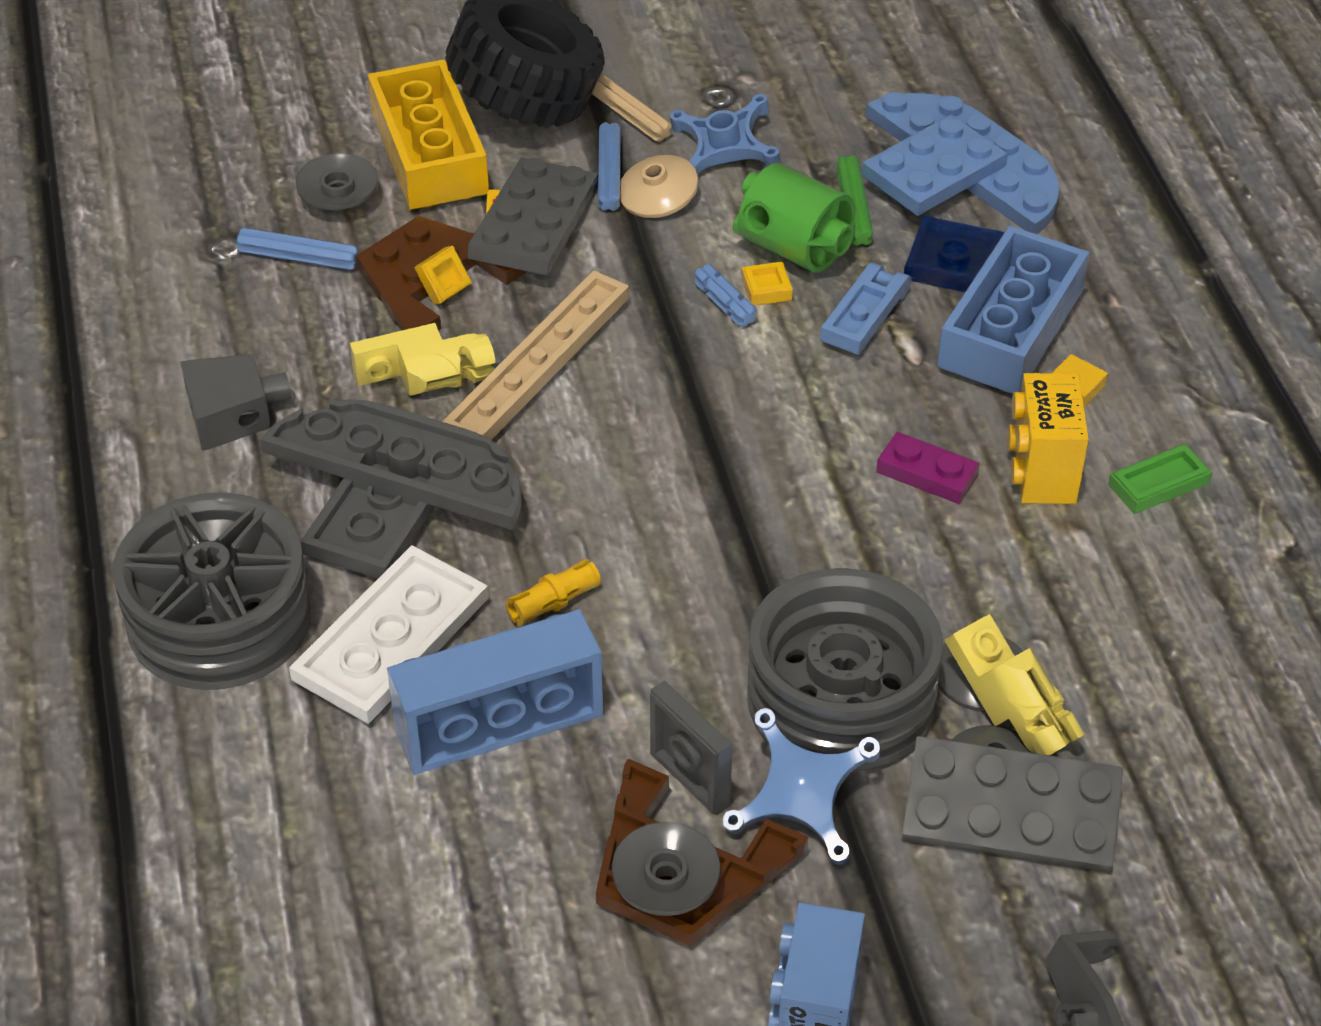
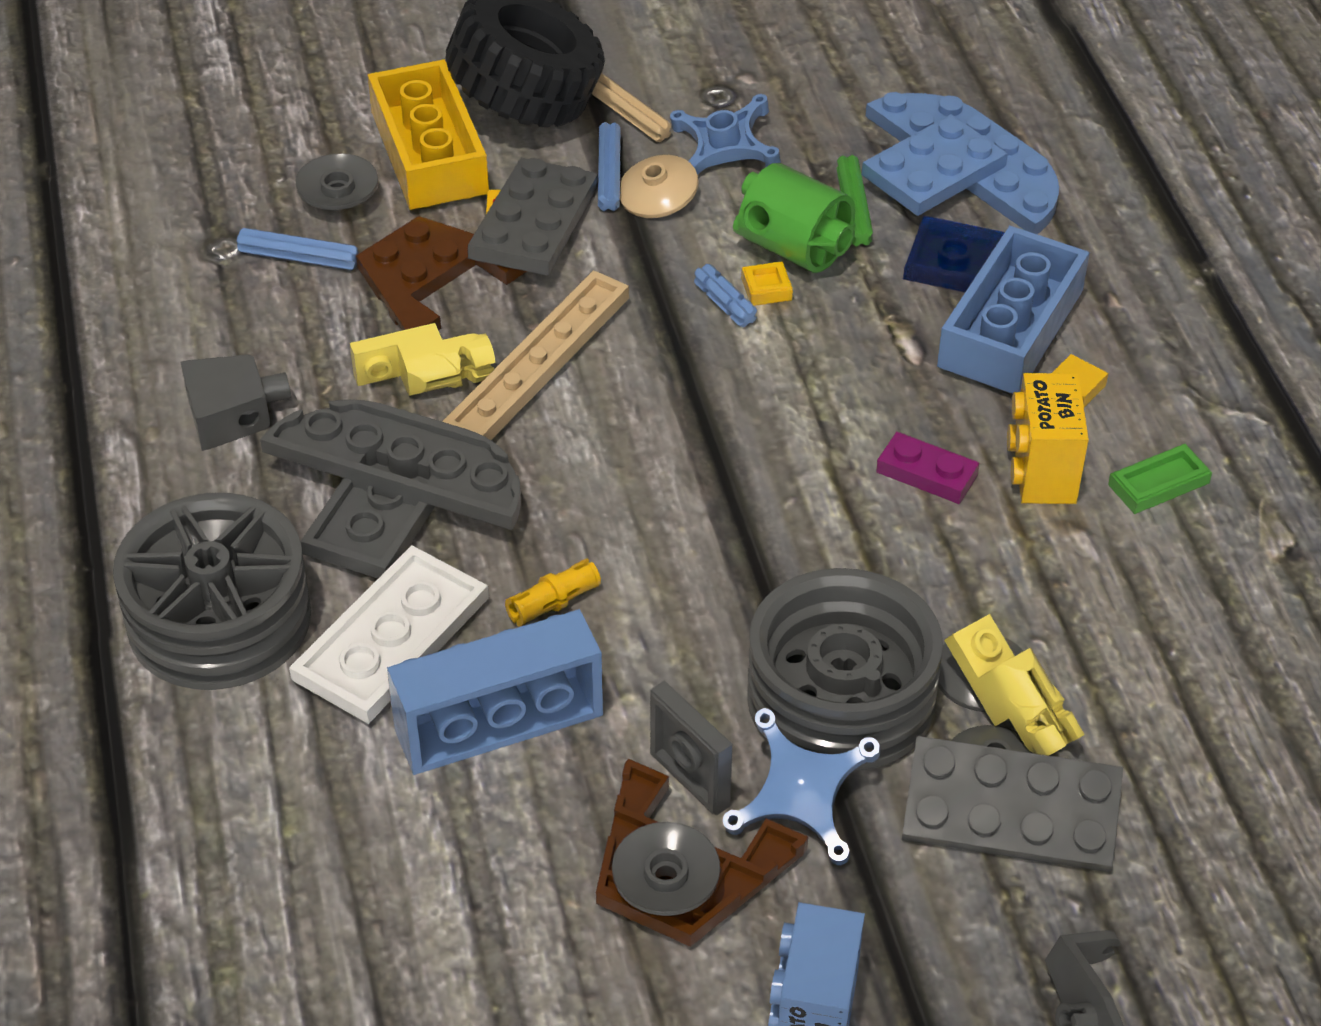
(443, 275): yellow tile -> none
(864, 308): medium blue plate -> none

